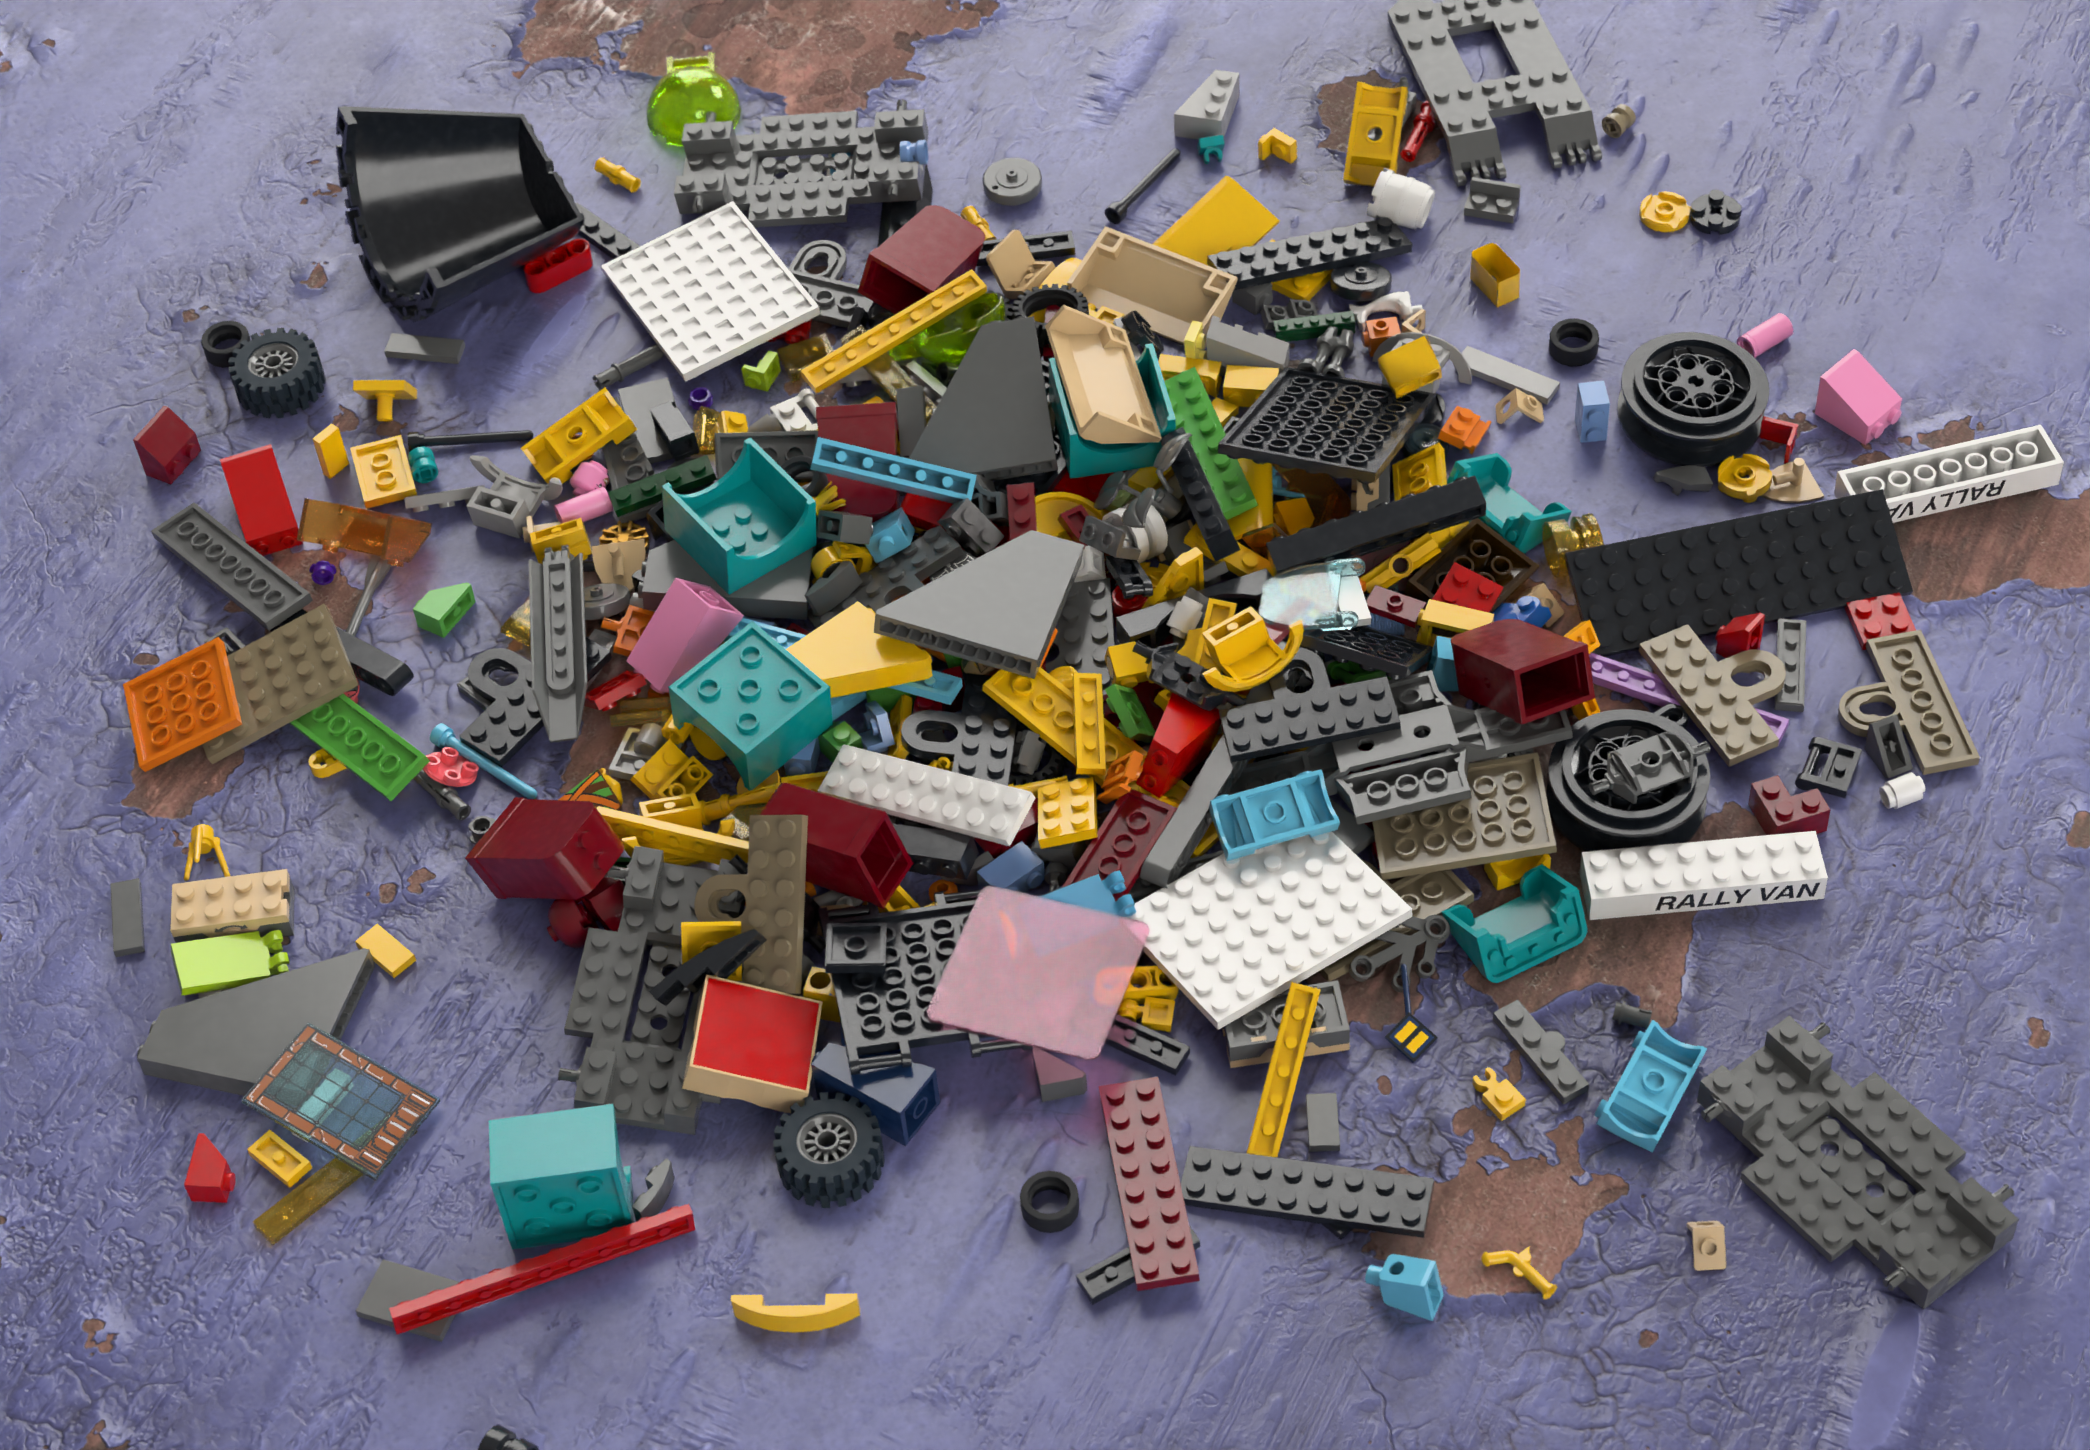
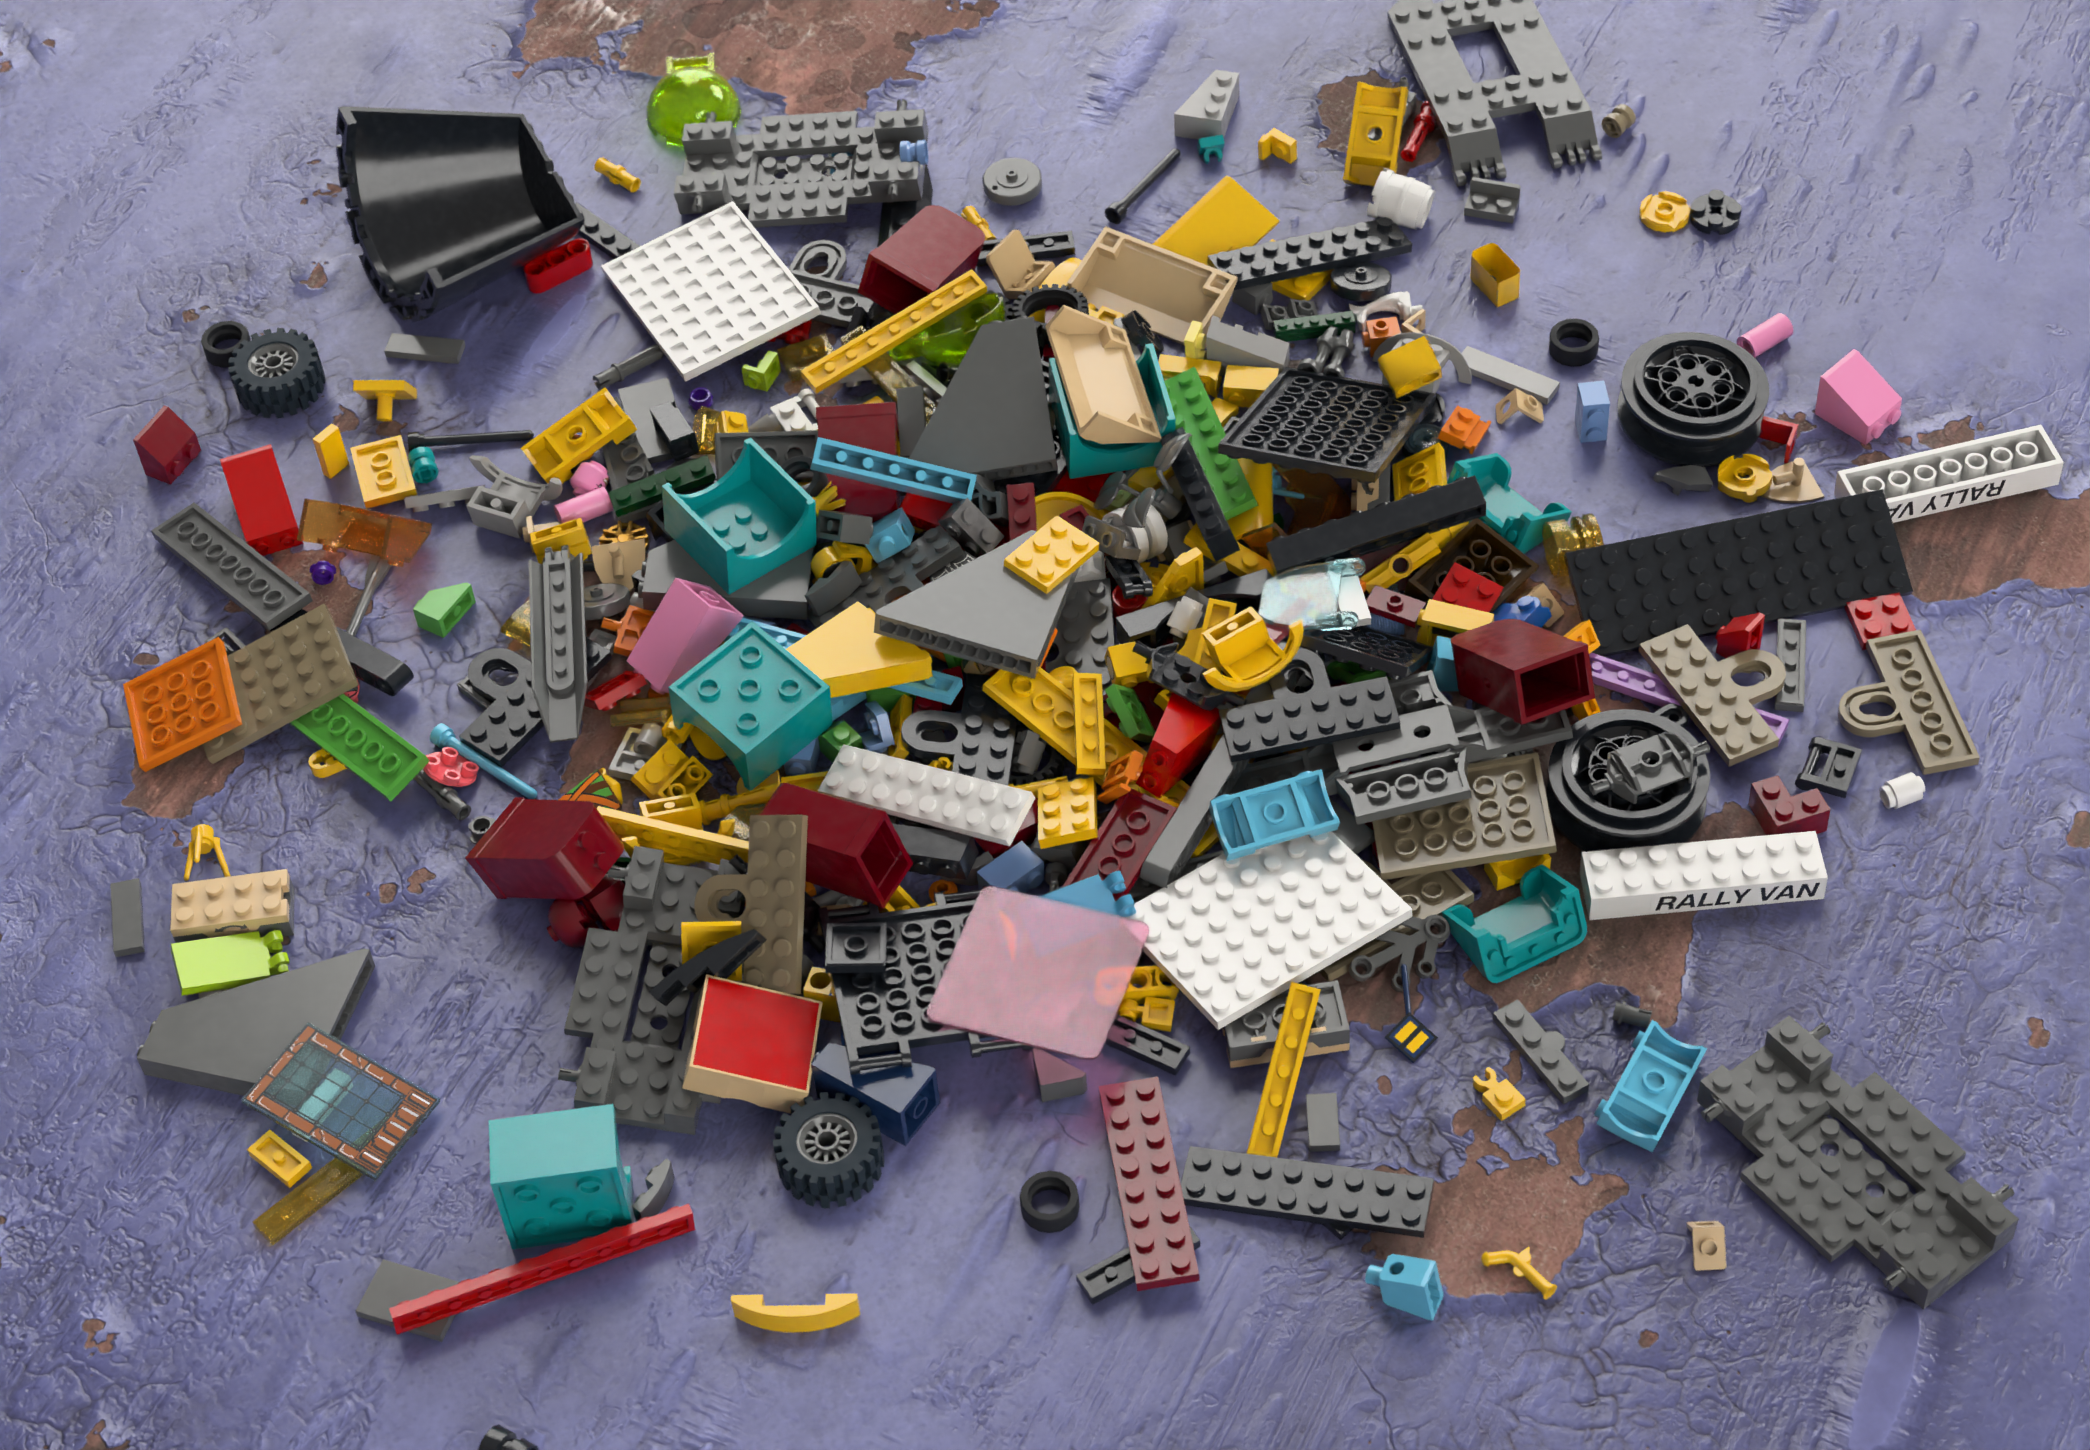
(208, 1173): red slope -> none
(386, 950): yellow tile -> none
(1051, 554): none -> yellow plate
(1293, 515): light orange slope -> none
(1888, 747): dark grey slope -> none

